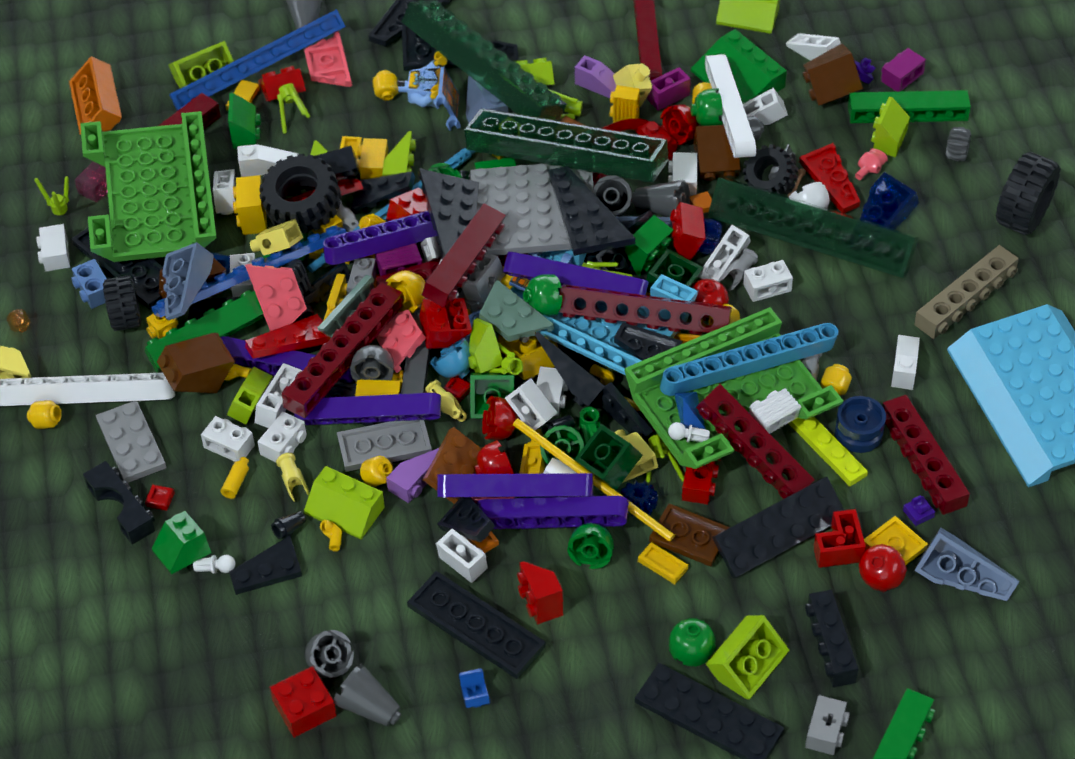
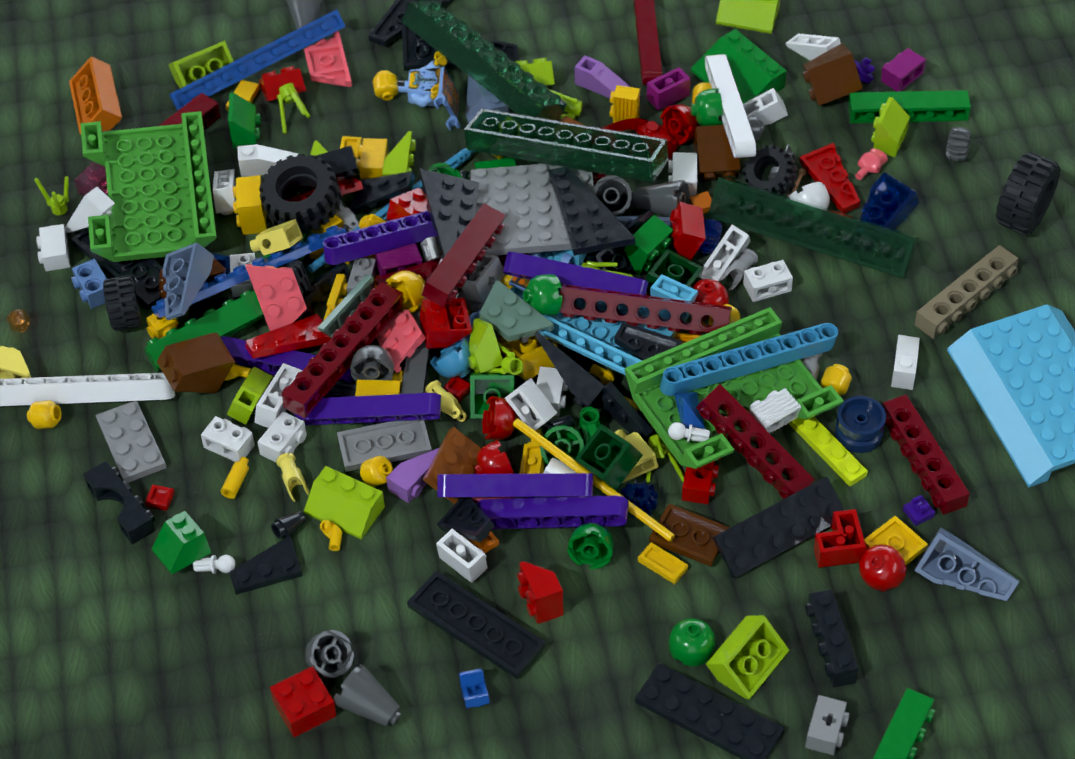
(92, 204): none -> white slope
(635, 76): light yellow torso -> none

